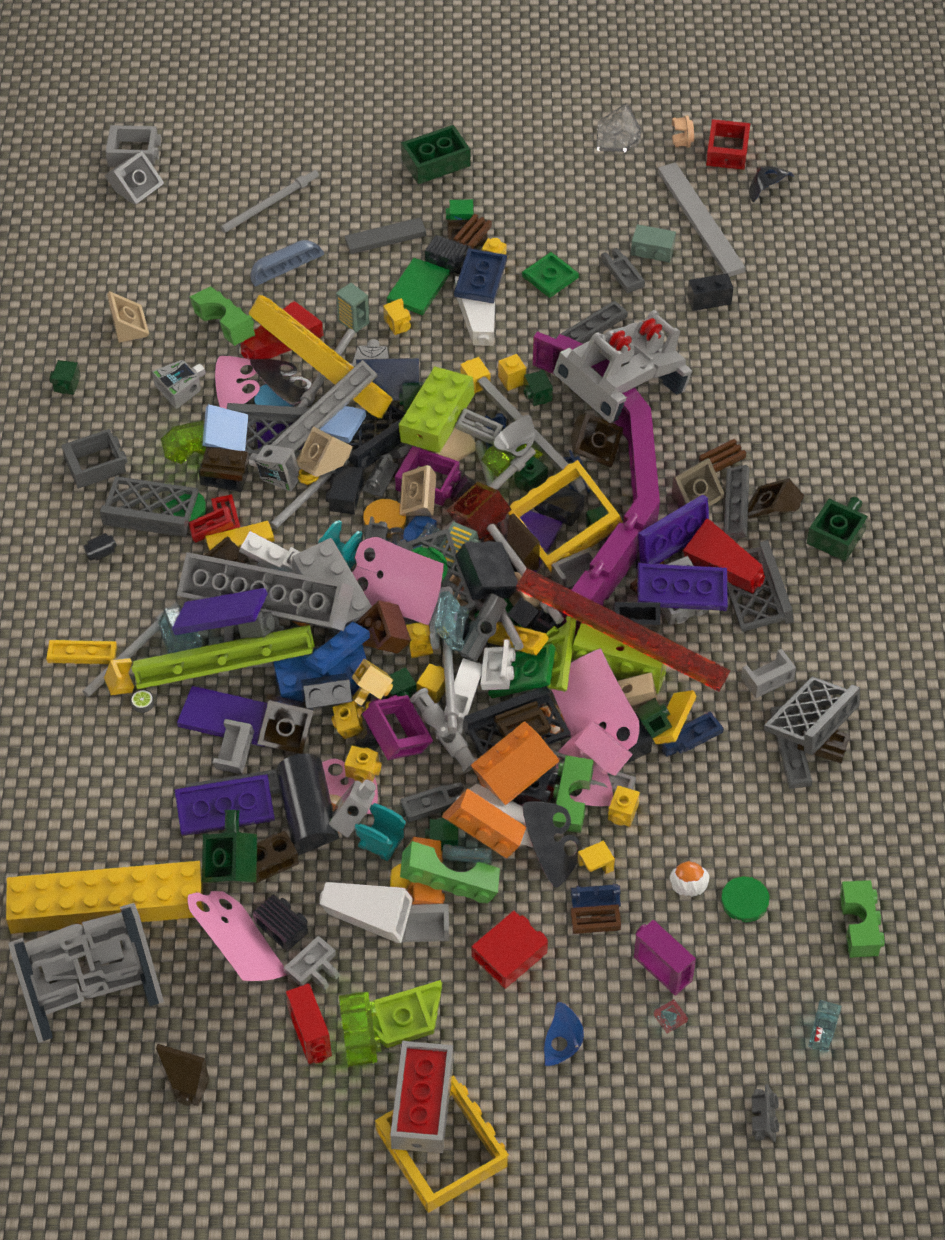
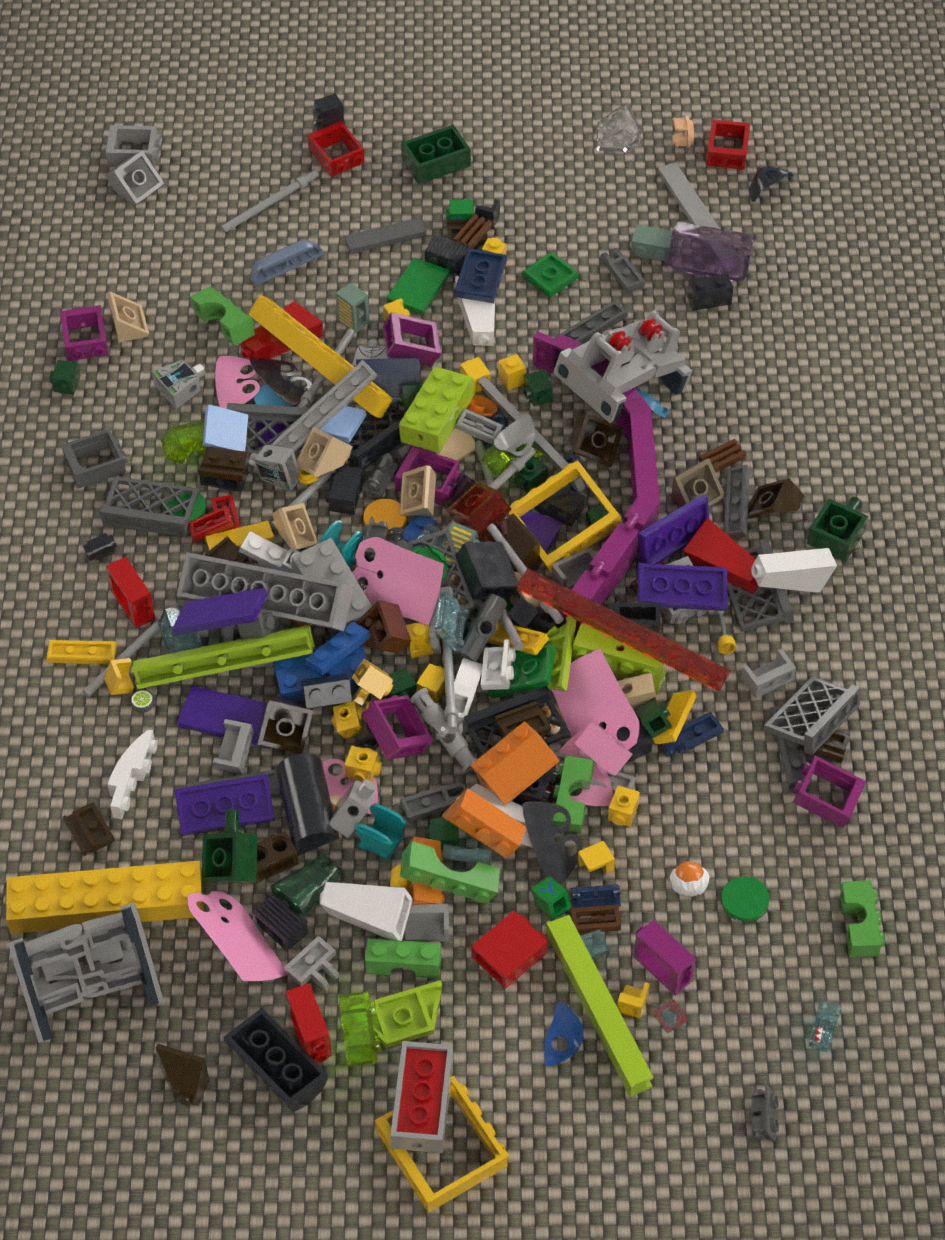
(79, 319): none -> magenta window
(88, 829): none -> dark brown plate
(130, 592): none -> red window
(130, 768): none -> white slope
(277, 1060): none -> black brick
(295, 526): none -> tan slope
(305, 885): none -> clear green piece
(328, 111): none -> black brick
(337, 132): none -> red window
(397, 348): none -> magenta window
(420, 957): none -> bright green arch
(482, 406): none -> orange dish
(489, 213): none -> black panel
(551, 898): none -> green brick
(595, 944): none -> clear light blue tile
(599, 1005): none -> lime tile
(633, 1000): none -> yellow panel
(653, 403): none -> dark azure tile
(711, 251): none -> clear purple windscreen
(726, 643): none -> yellow hinge
(794, 570): none -> white slope
(836, 776): none -> magenta window

